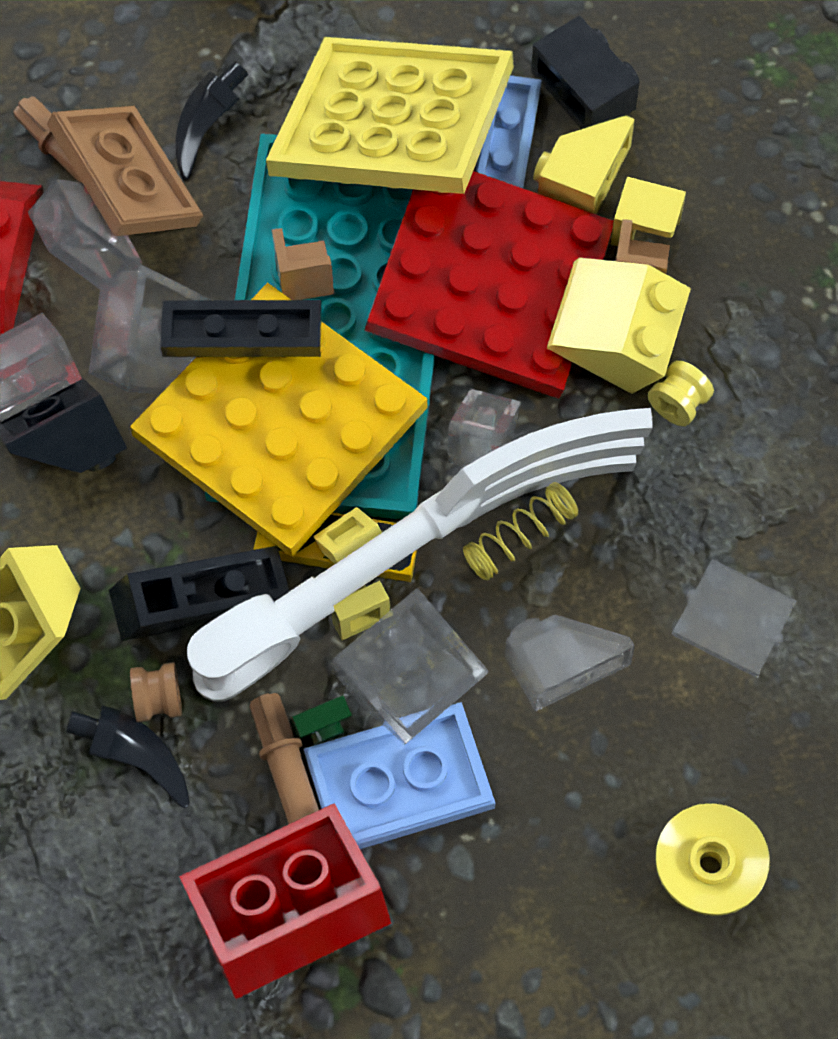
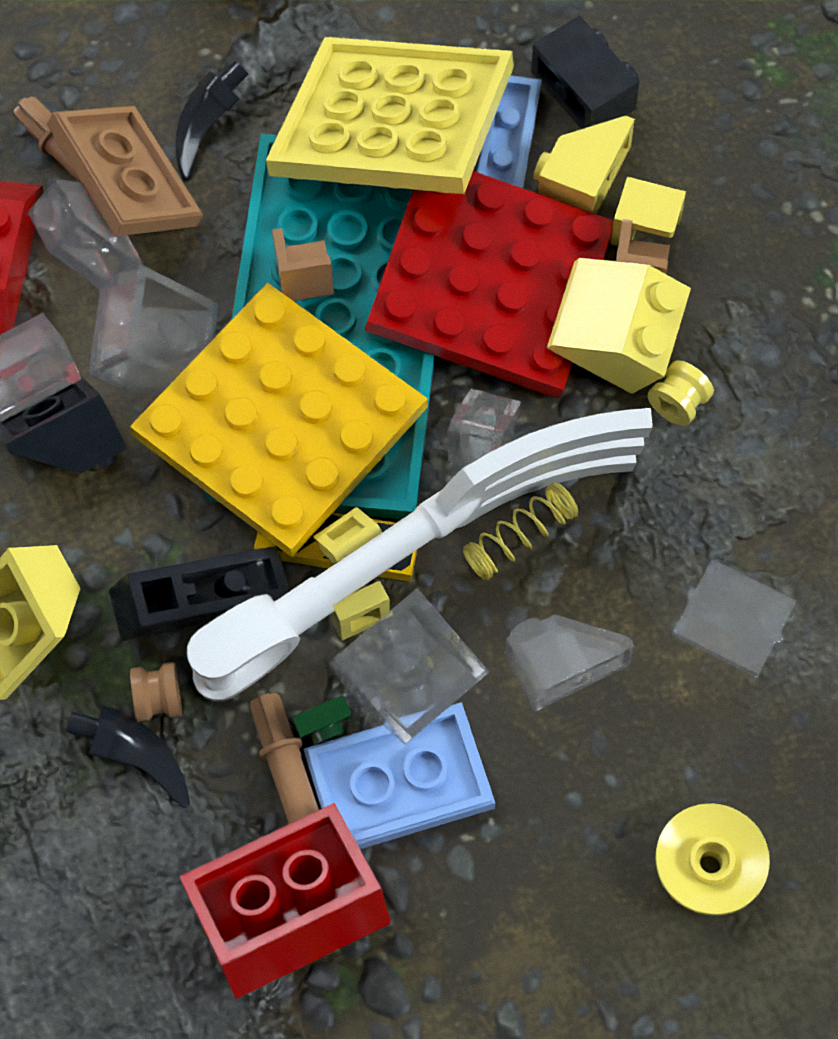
(241, 328): black plate -> none

